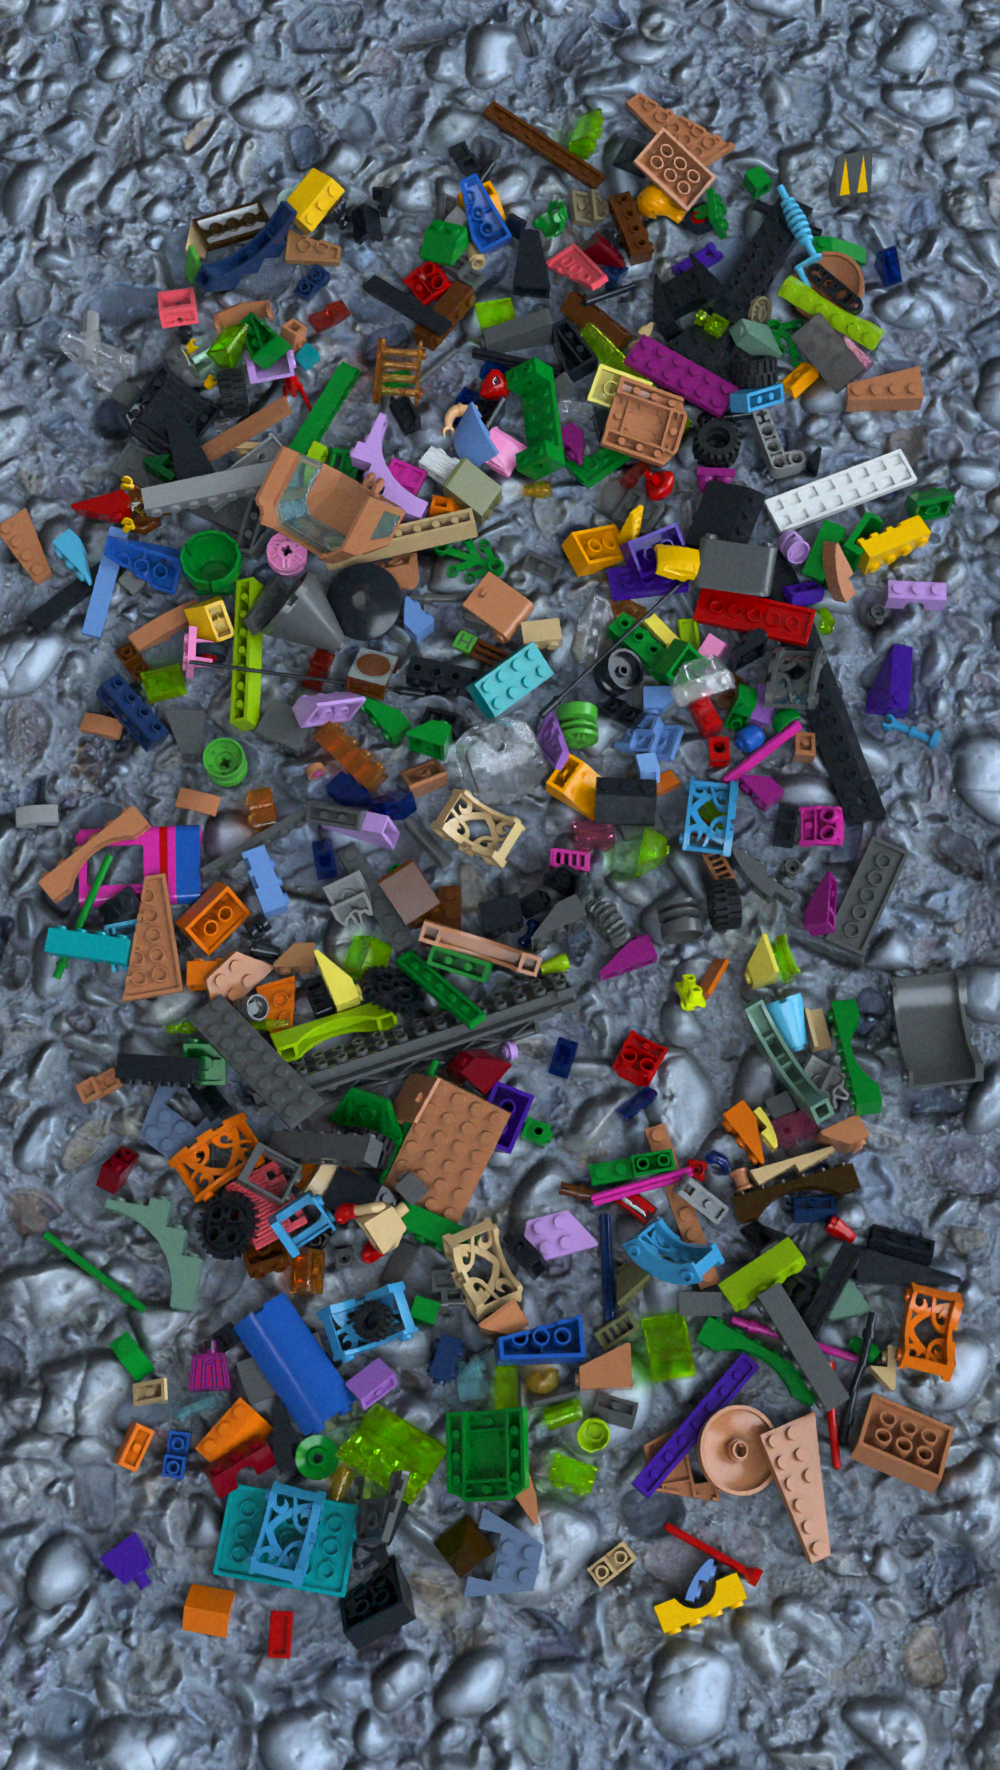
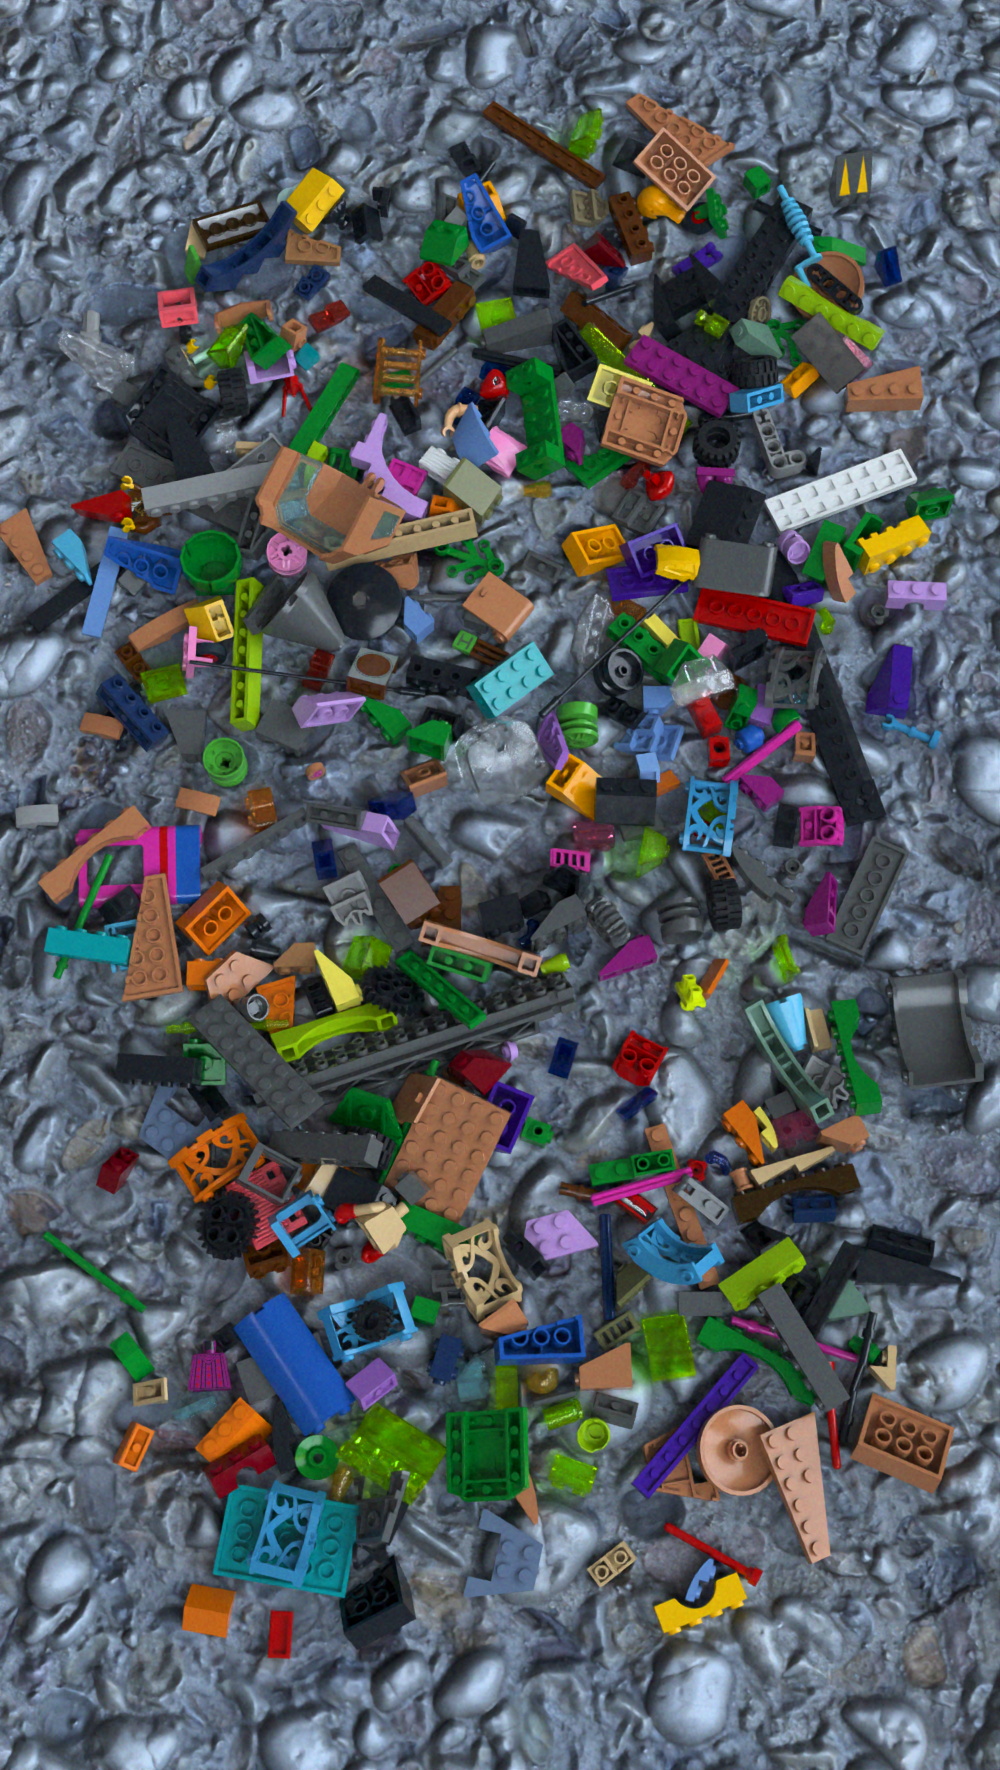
(99, 1086): nougat slope -> none
(130, 1561): dark purple torso -> none
(156, 1218): sand green arch -> none
(160, 467): dark green slope -> none
(176, 1454): blue slope -> none
(247, 429): nougat tile -> none
(265, 881): medium blue wedge -> none
(346, 791): clear blue slope -> none
(351, 757): clear orange brick -> none
(400, 1263): dark grey slope -> none
(464, 1547): dark brown slope -> none
(489, 854): tan fence -> none
(544, 633): tan brick -> none
(552, 224): green helmet -> none
(632, 525): yellow slope -> none
(762, 966): light yellow slope -> none
(839, 1229): red cone -> none
(941, 1362): orange fence -> none

